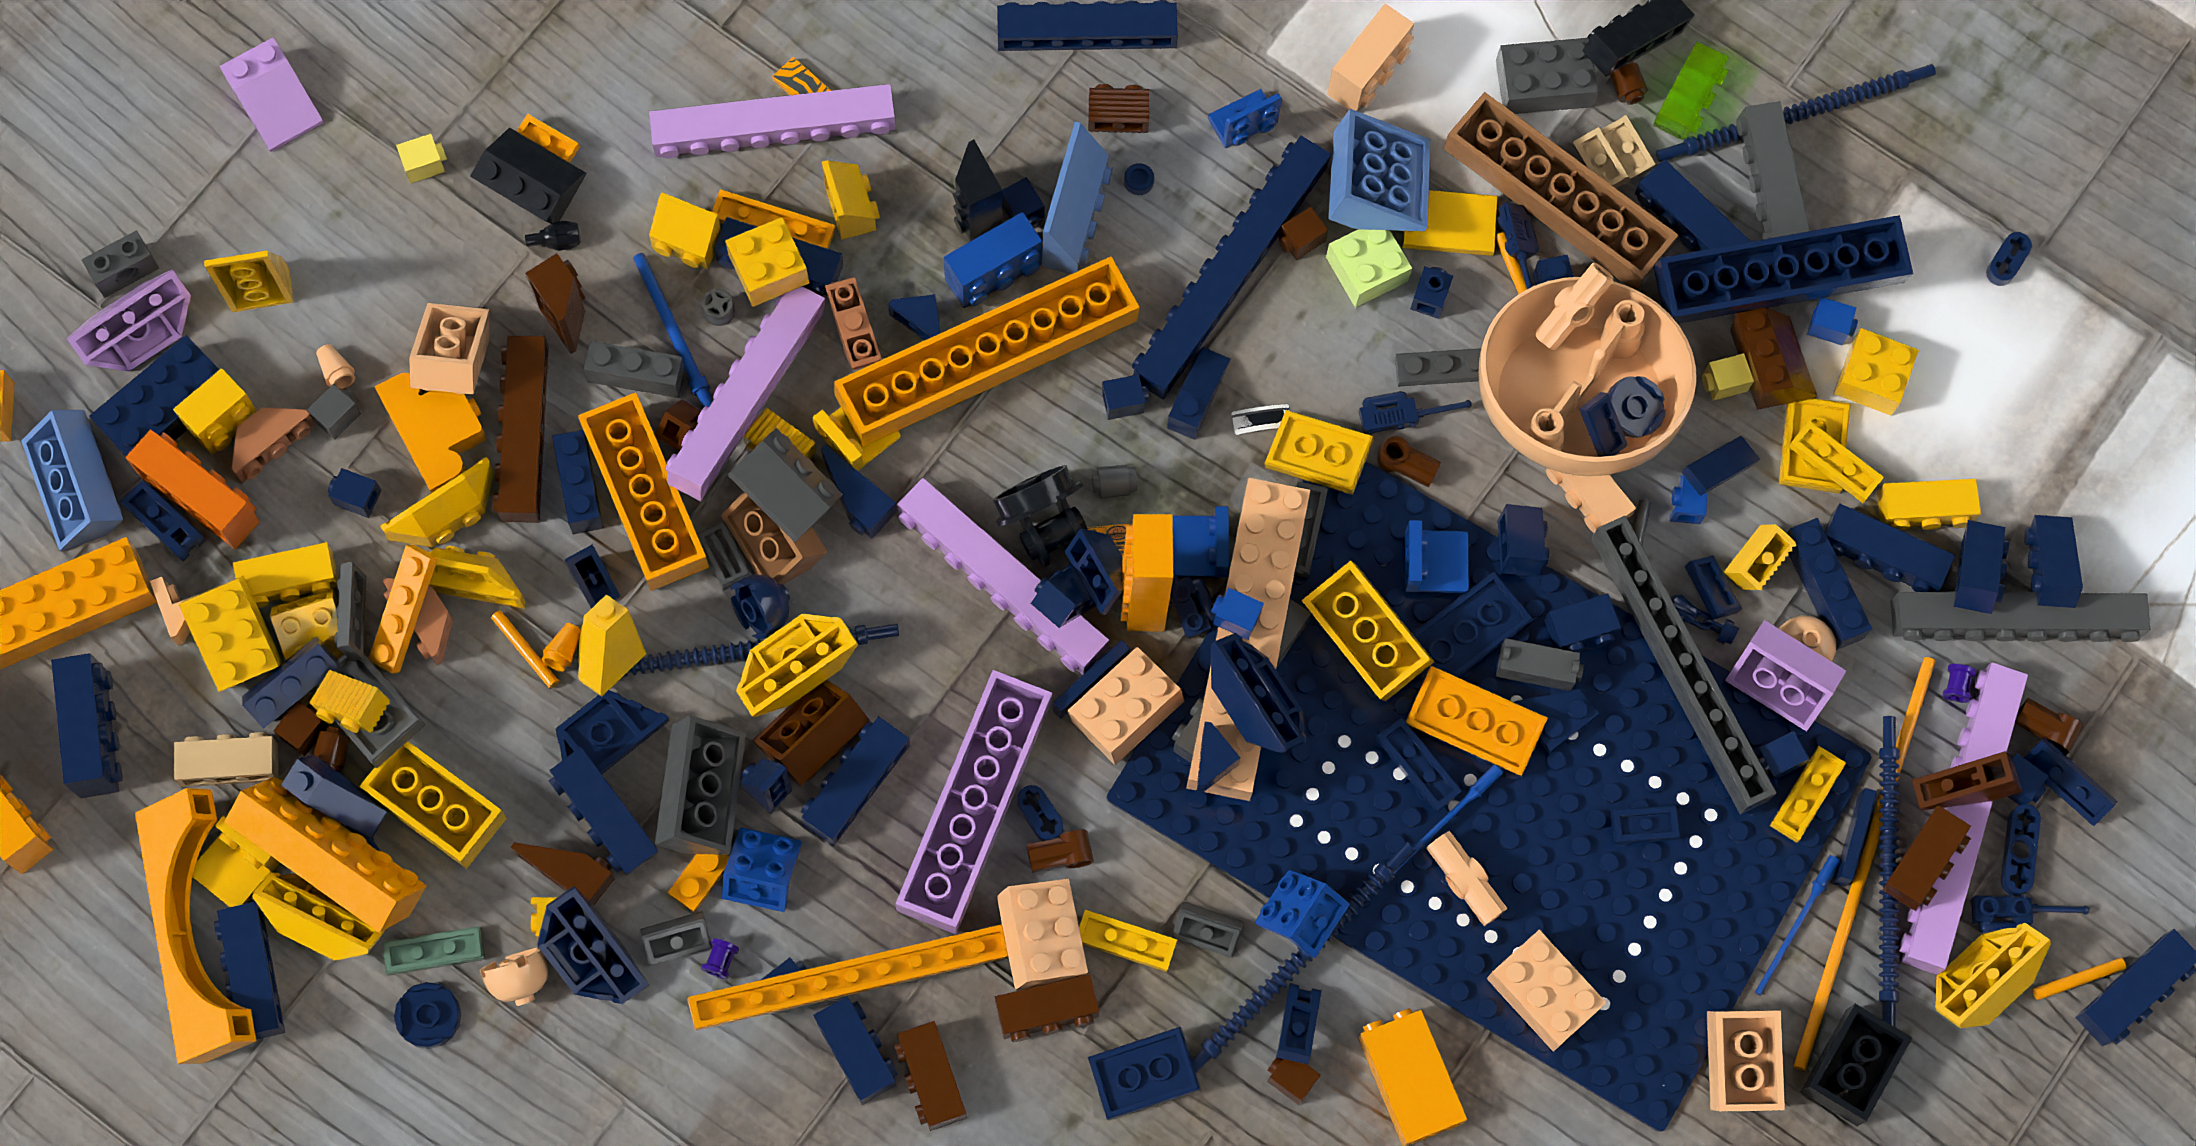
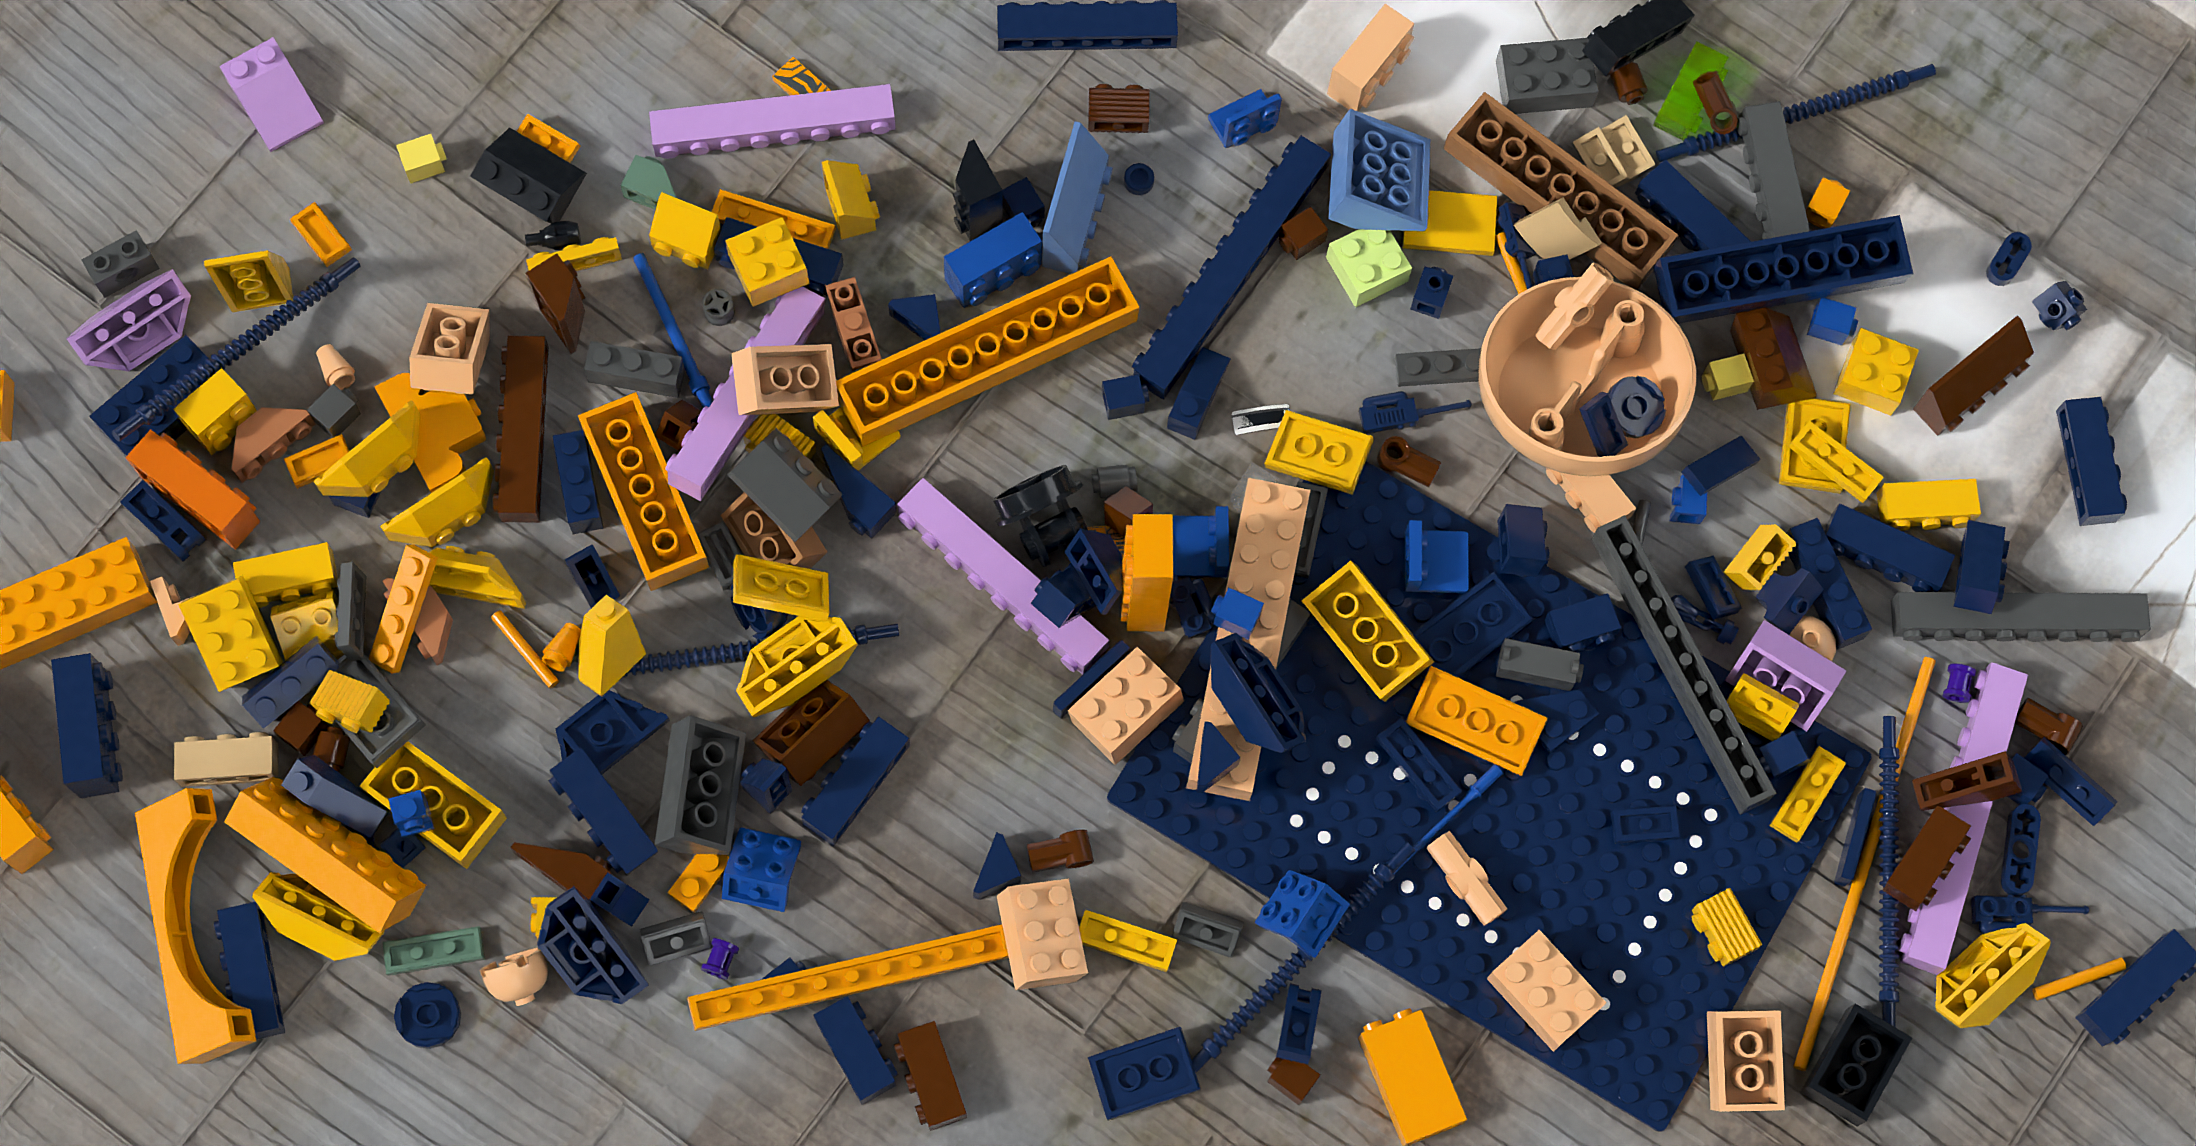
(71, 478): medium blue slope -> none
(147, 414): none -> dark blue hose
(233, 866): yellow bracket -> none
(316, 460): none -> light orange tile
(320, 234): none -> light orange tile
(376, 458): none -> yellow wedge
(402, 849): none -> dark blue tile
(411, 813): none -> blue brick
(597, 253): none -> yellow plate
(619, 899): none -> dark blue brick
(646, 181): none -> sand green slope
(780, 587): none -> yellow tile
(785, 379): none -> light nougat brick
(974, 802): lavender brick -> none
(998, 870): none -> dark blue slope
(1046, 810): dark blue beam -> none
(1047, 1008): reddish brown brick -> none
(1121, 507): none -> reddish brown brick
(1557, 231): none -> tan slope
(1715, 101): none -> reddish brown piece
(1725, 927): none -> yellow brick
(1761, 707): none -> yellow plate
(1788, 598): none -> dark blue brick
(1819, 886): blue piece -> none
(1826, 203): none -> light orange brick
(1976, 377): none -> reddish brown slope
(2054, 561): dark blue brick -> none
(2060, 306): none -> dark blue brick
(2091, 461): none -> dark blue brick

